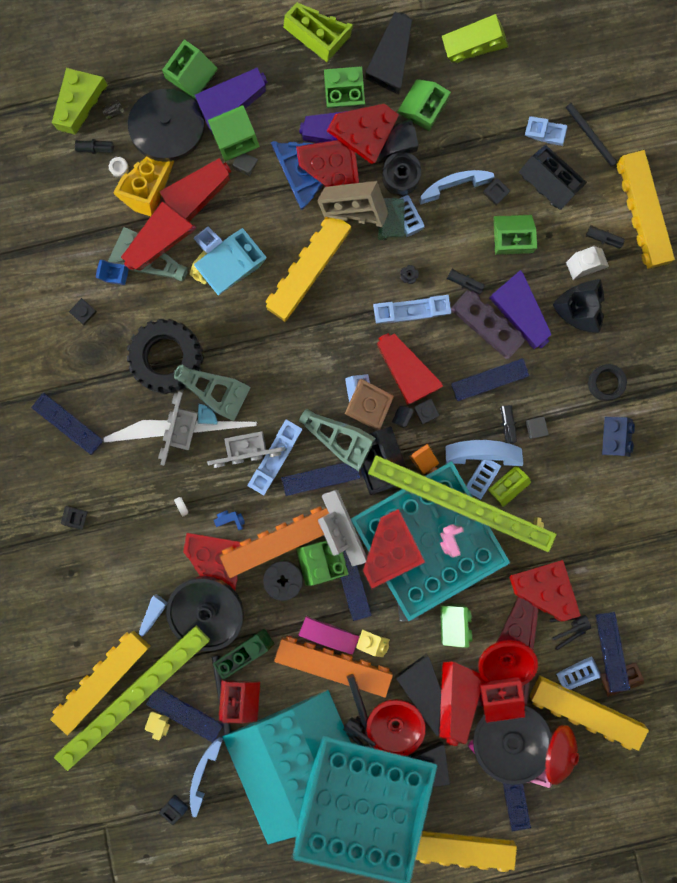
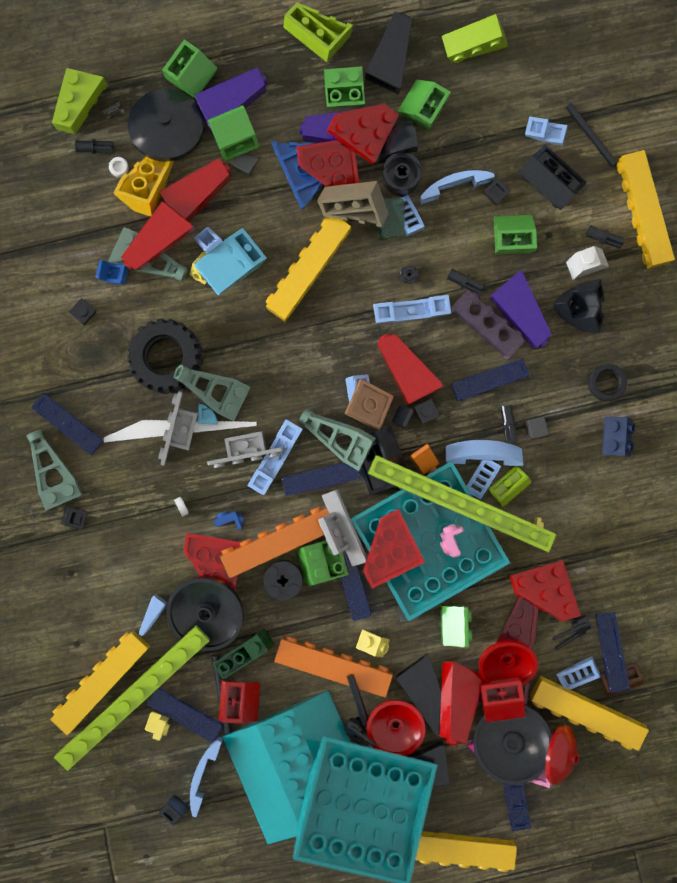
(58, 494): none -> sand green plate
(328, 635): dark pink slope -> none

